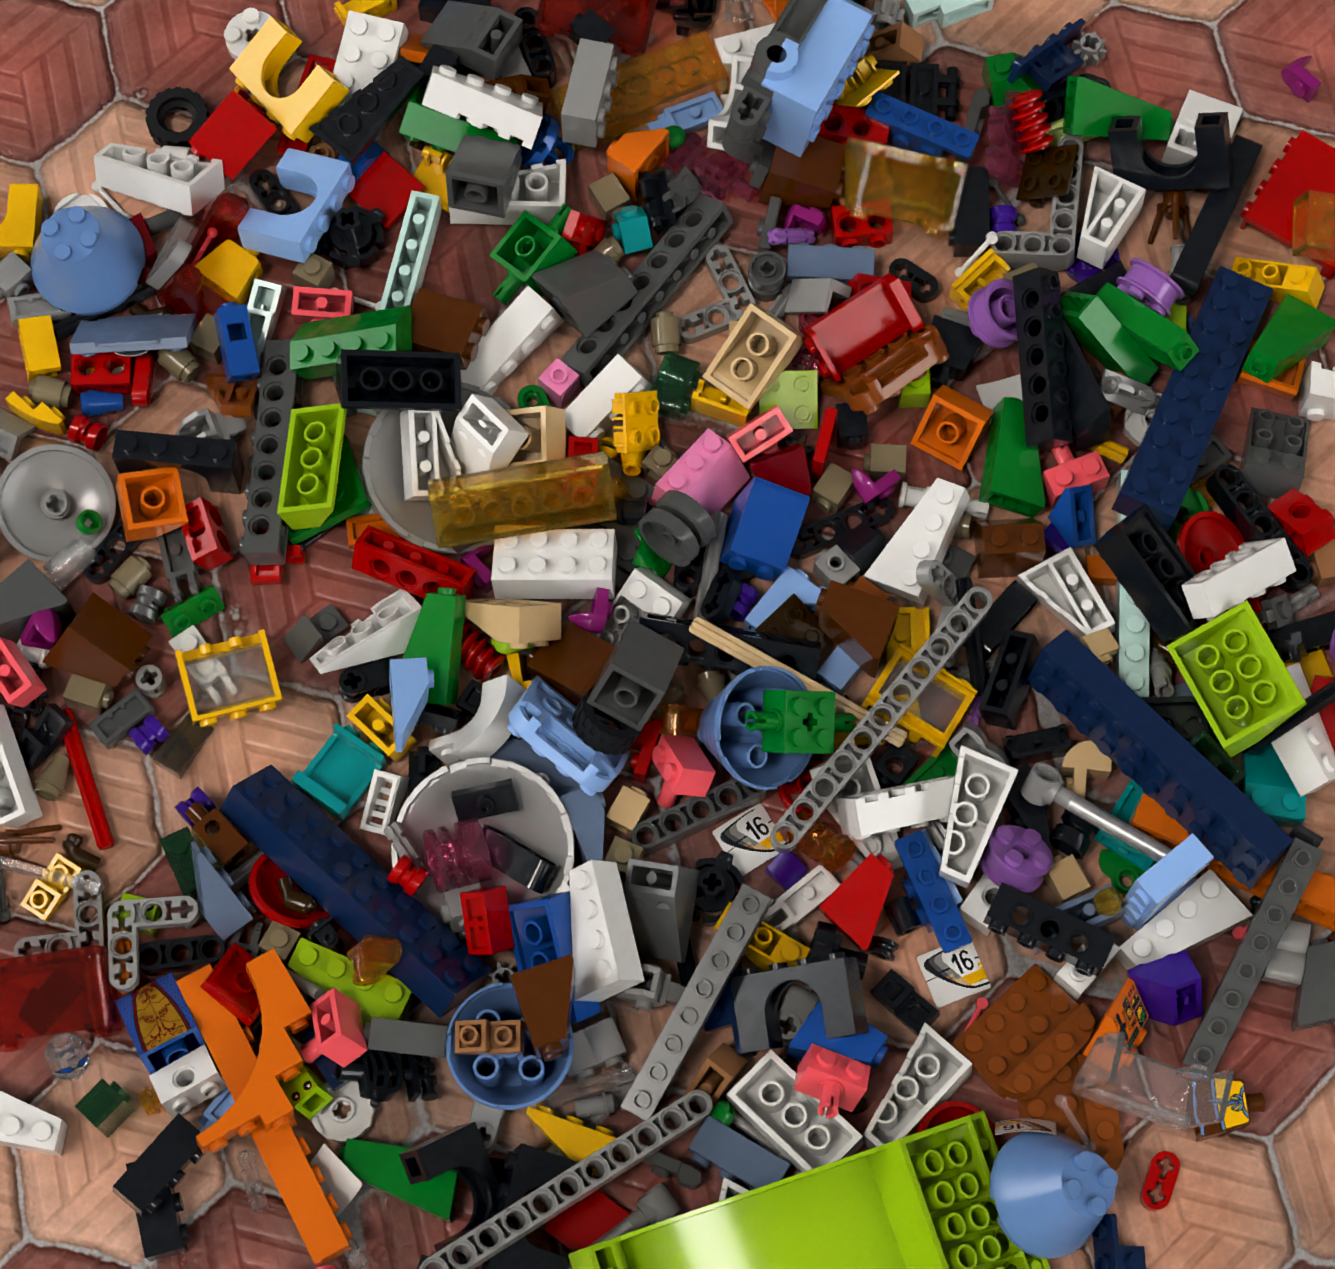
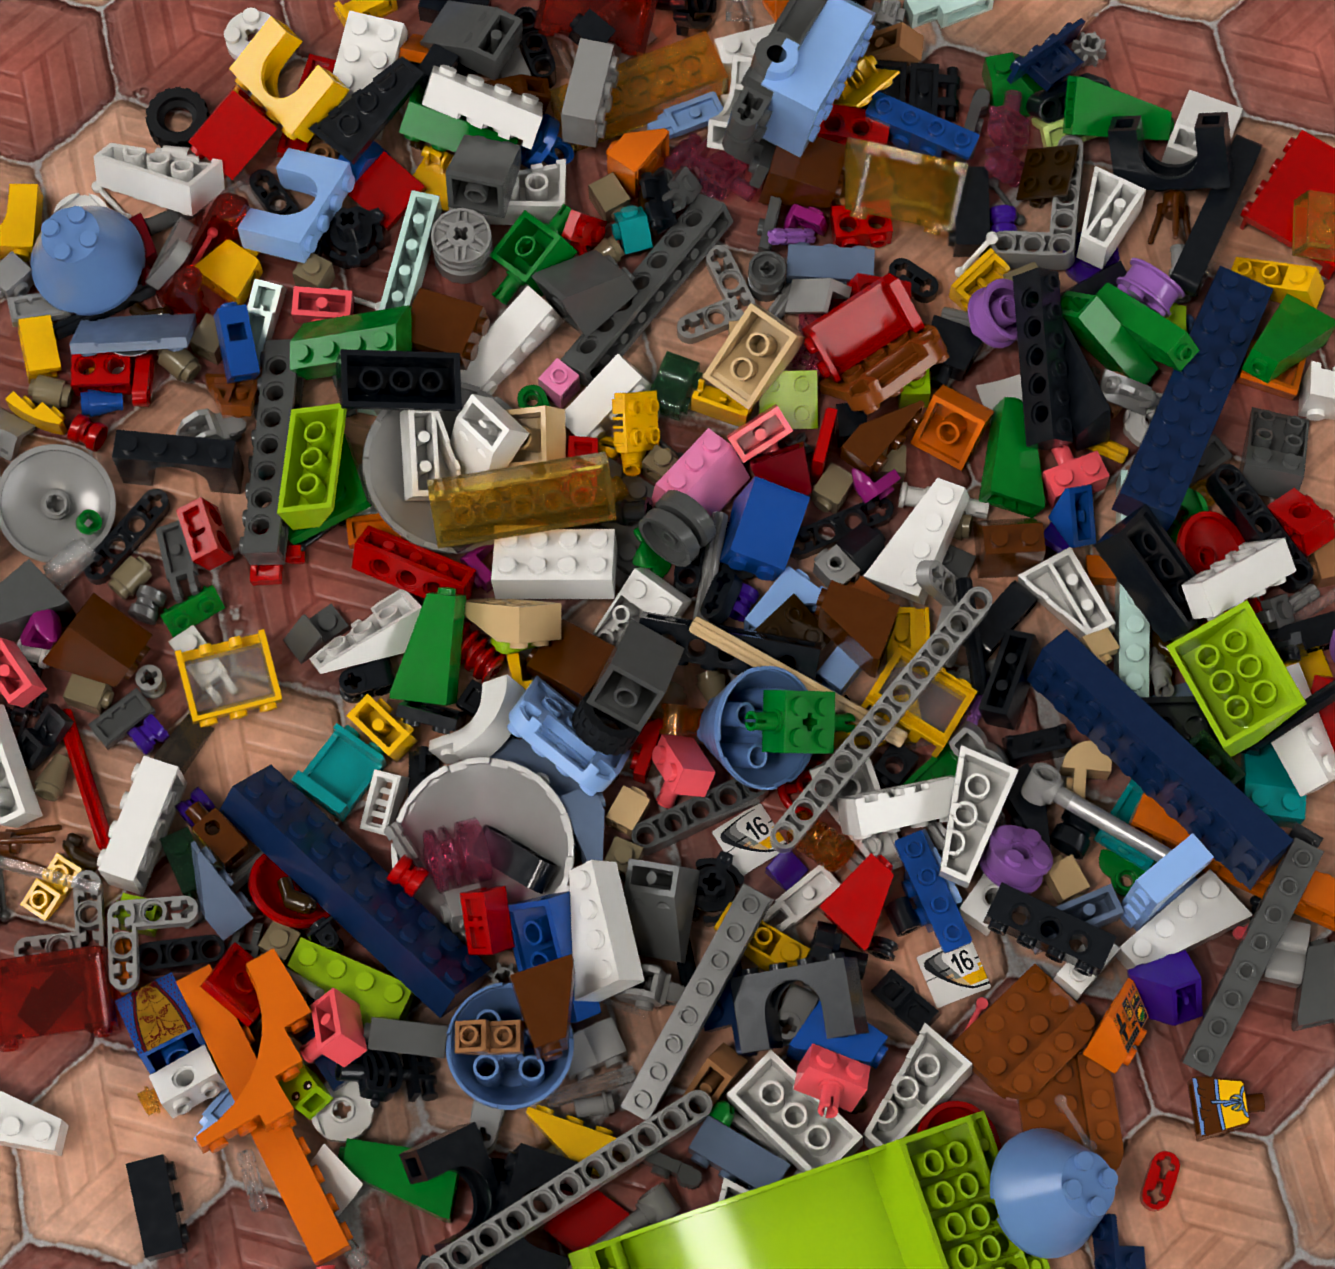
(67, 1056): clear head -> none
(106, 1106): clear green brick -> none
(142, 822): none -> white brick
(150, 502): orange slope -> none
(159, 1166): black brick -> none
(373, 958): clear orange piece -> none
(409, 694): light blue slope -> none
(462, 245): none -> light grey wheel
(485, 800): black plate -> none
(600, 611): magenta plate -> none
(665, 333): dark tan brick -> none
(676, 136): green hinge -> none
(876, 438): none -> reddish brown slope
(1025, 1124): sticker -> none
(1031, 120): red piece -> none
(1108, 901): clear yellow plate -> none
(1151, 1088): clear windscreen -> none
(1299, 80): magenta plate -> none

